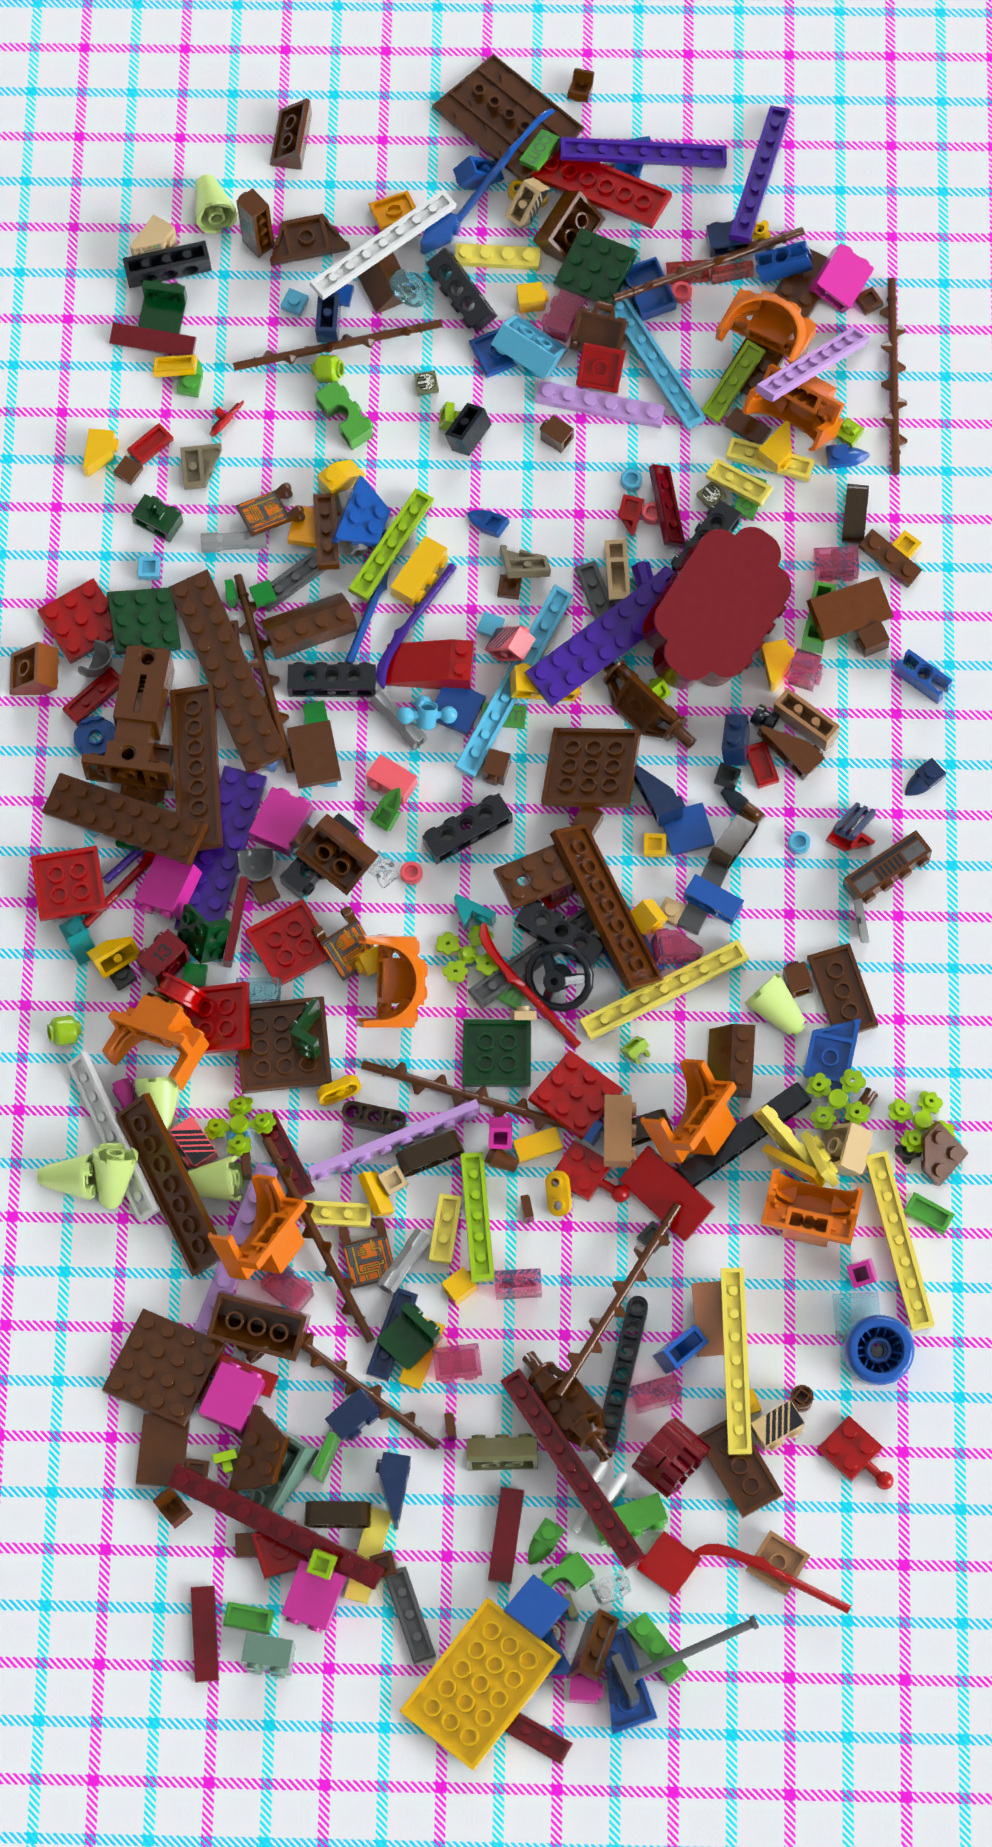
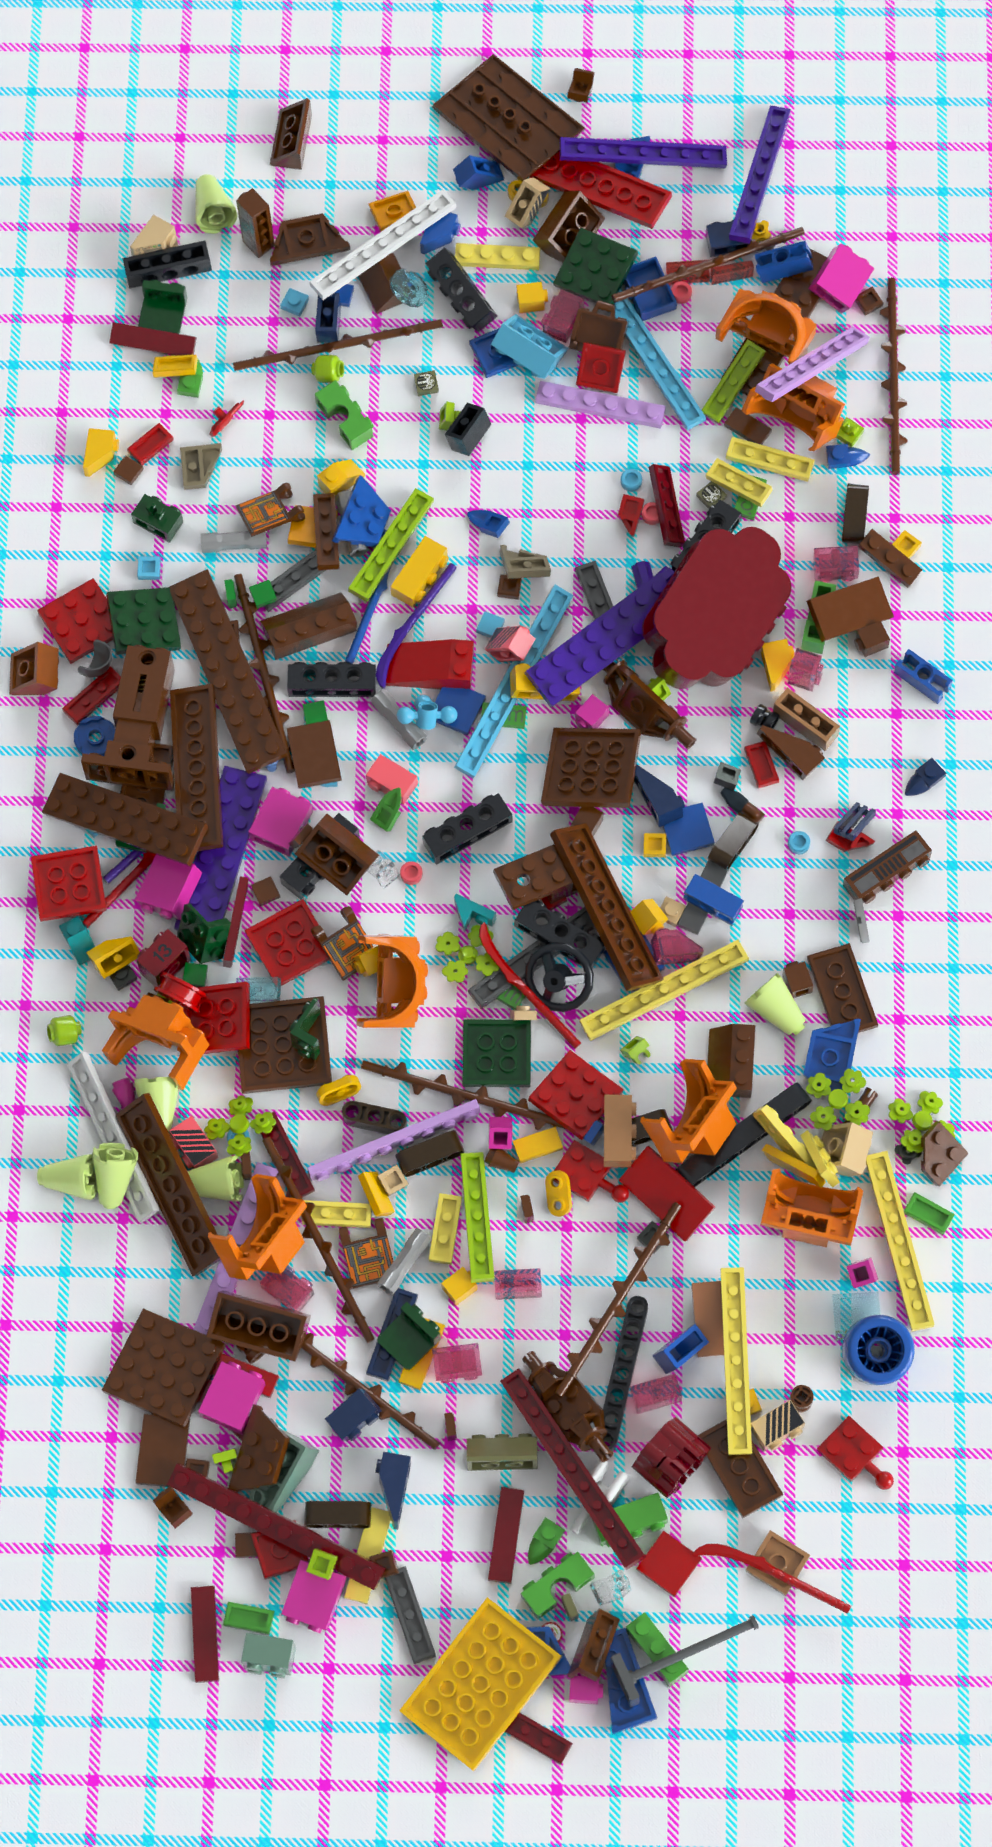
(256, 863): dark grey helmet -> none
(326, 1457): bright green tile -> none
(496, 767): reddish brown brick -> none
(500, 165): blue piece -> none
(537, 1607): blue tile -> none
(539, 150): bright green tile -> none
(556, 433): reddish brown brick -> none
(591, 713): none -> dark pink brick
(617, 569): tan slope -> none
(735, 739): dark blue brick -> none
(777, 449): yellow slope -> none

